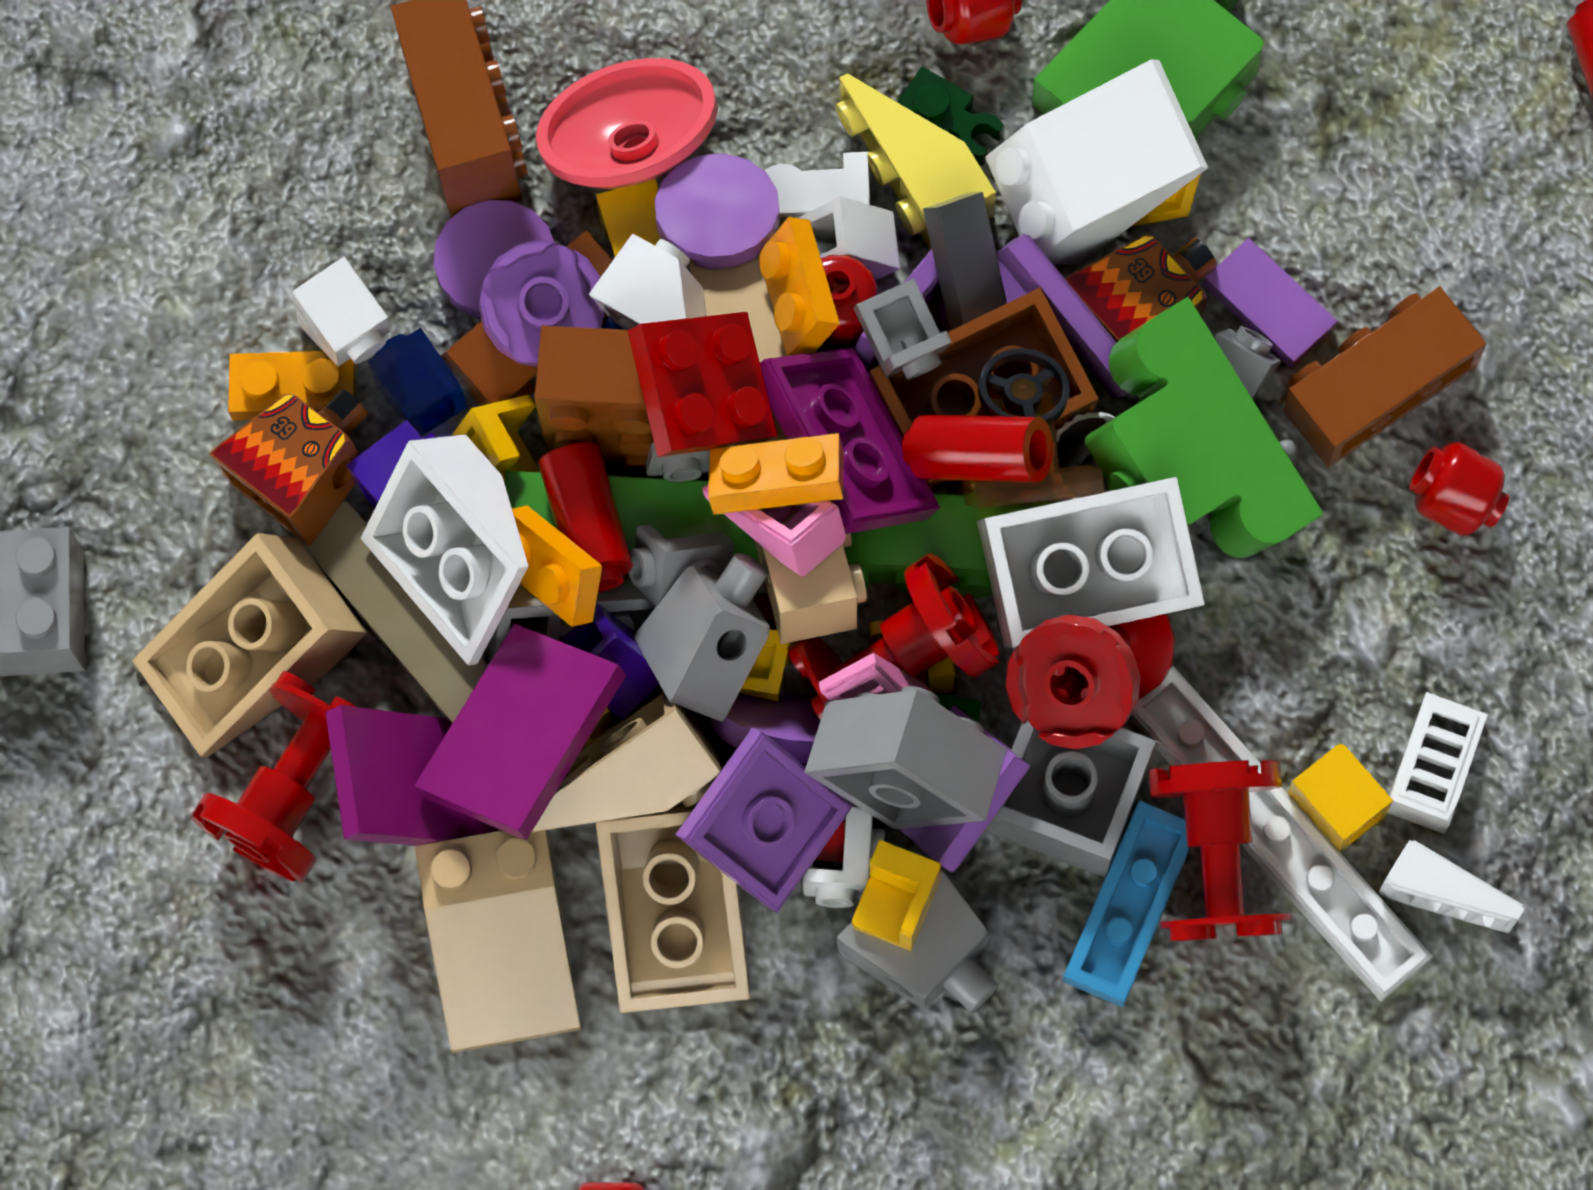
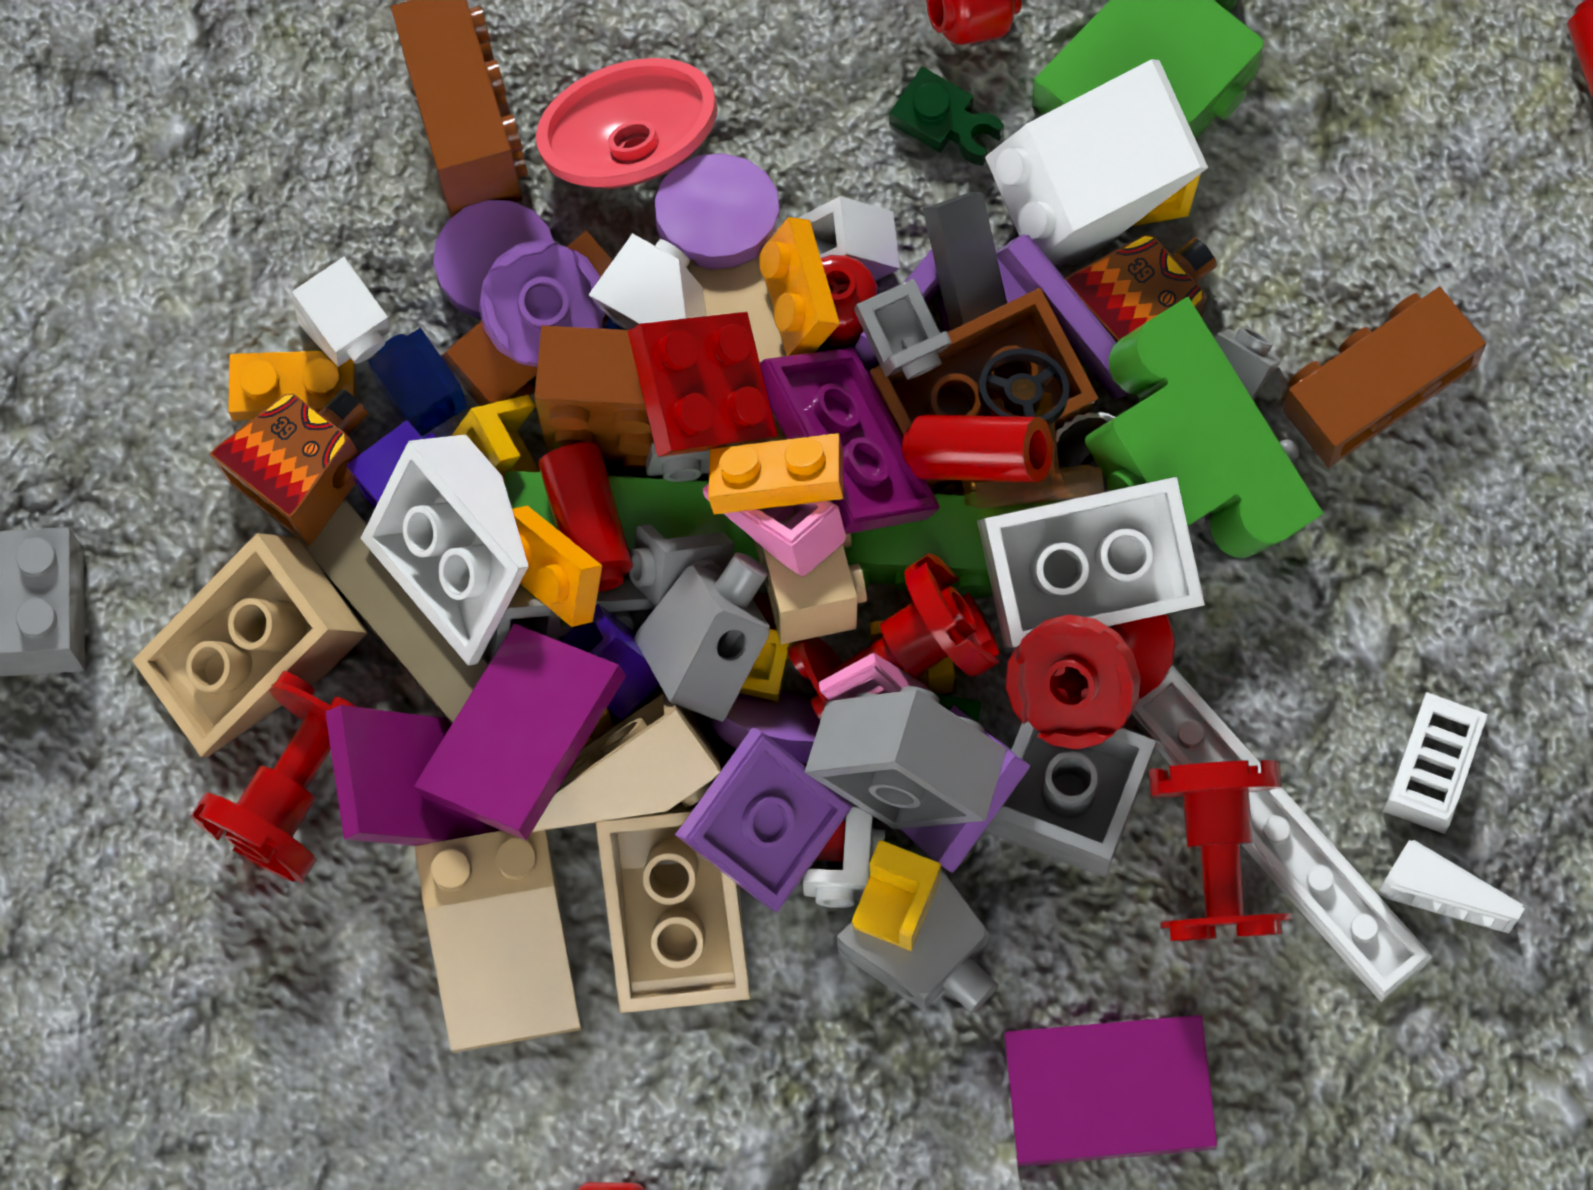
(629, 212): yellow panel -> none
(807, 190): white leg -> none
(910, 154): light yellow slope -> none
(1110, 1090): none -> magenta tile
(1129, 905): dark azure plate -> none
(1270, 302): medium lavender tile -> none
(1340, 797): yellow panel -> none
(1459, 489): red head -> none

